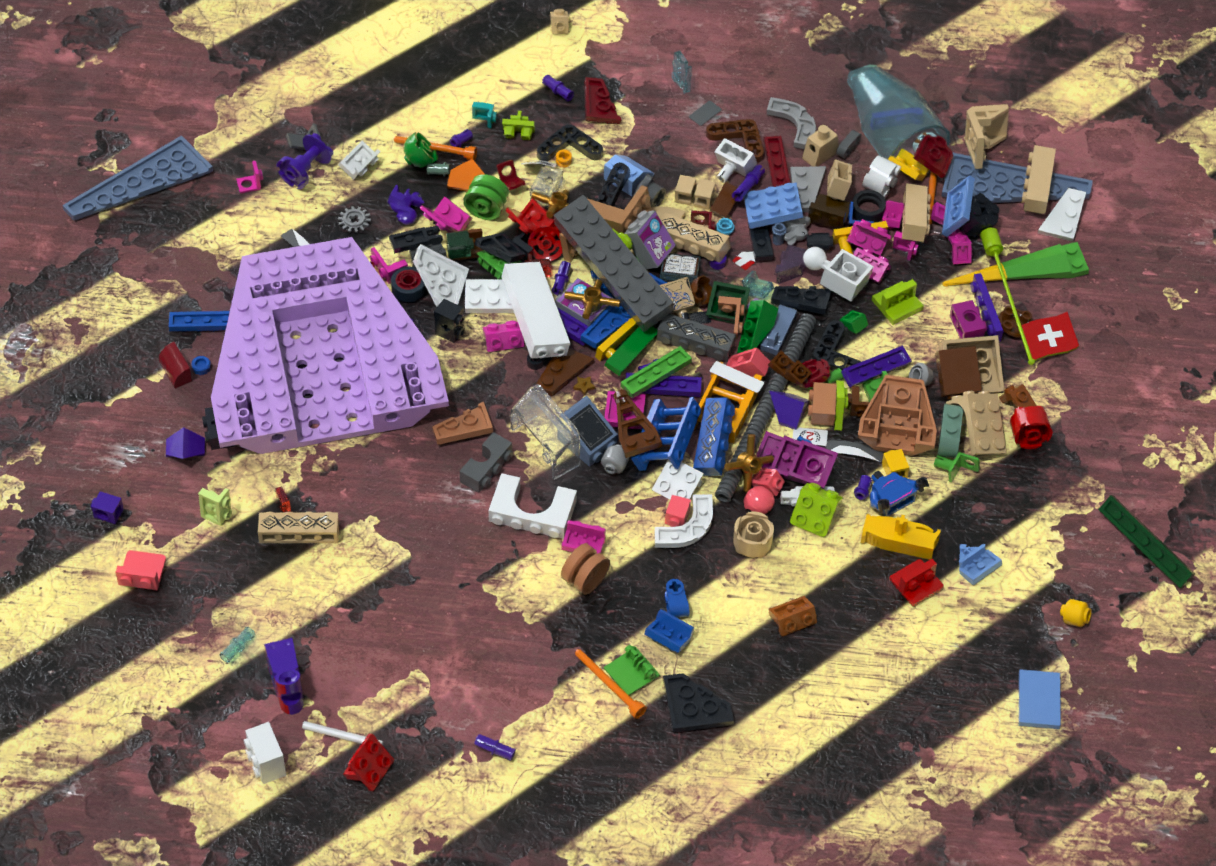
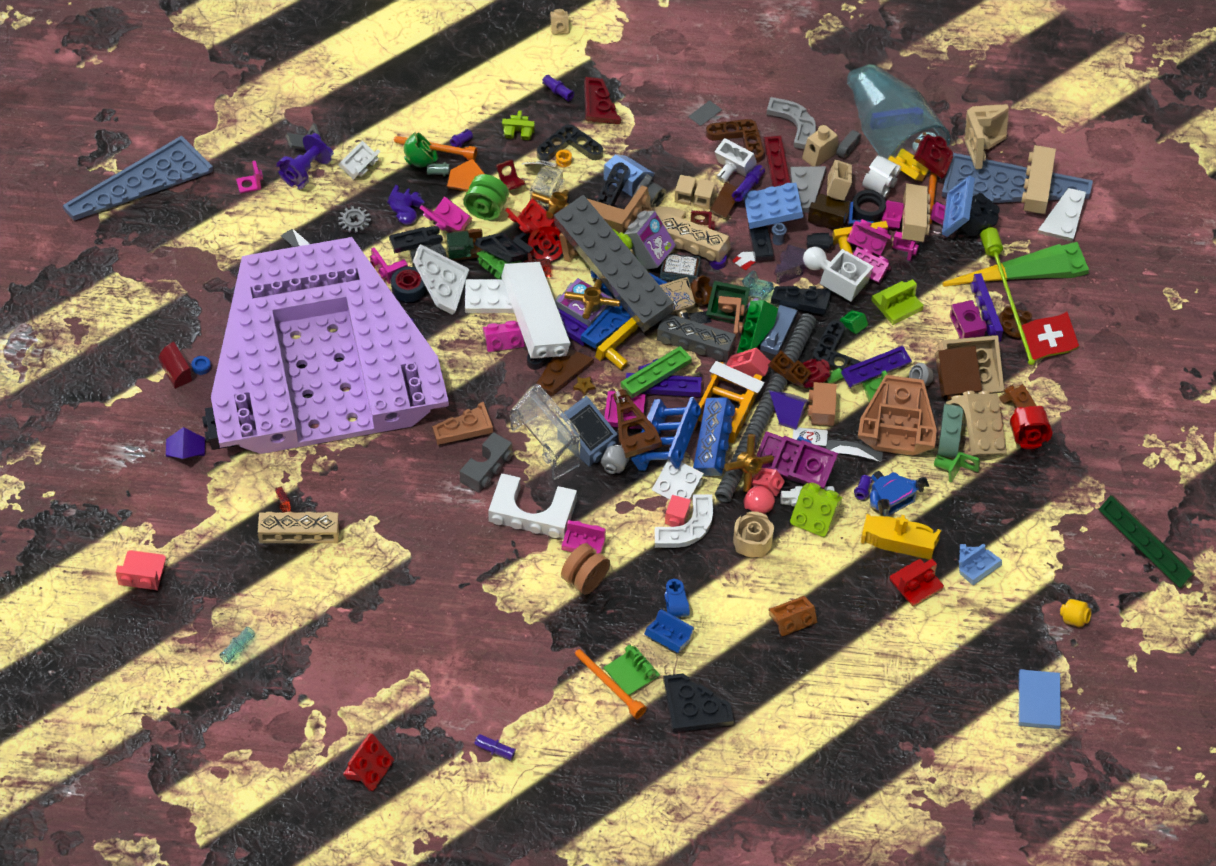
(107, 507): dark purple brick -> none
(198, 321): blue plate -> none
(215, 507): yellowish green bracket -> none
(264, 753): white brick -> none
(285, 675): dark purple piece -> none
(334, 732): white bar -> none
(449, 321): black brick -> none
(484, 111): teal bracket -> none
(561, 278): dark purple axle -> none
(630, 350): green tile -> none
(681, 71): clear light blue plate -> none
(725, 226): medium azure plate -> none
(796, 229): light grey animal -> none
(841, 403): lime wing -> none
(856, 408): reddish brown bracket -> none
(895, 462): yellow brick -> none
(960, 247): dark pink bracket -> none

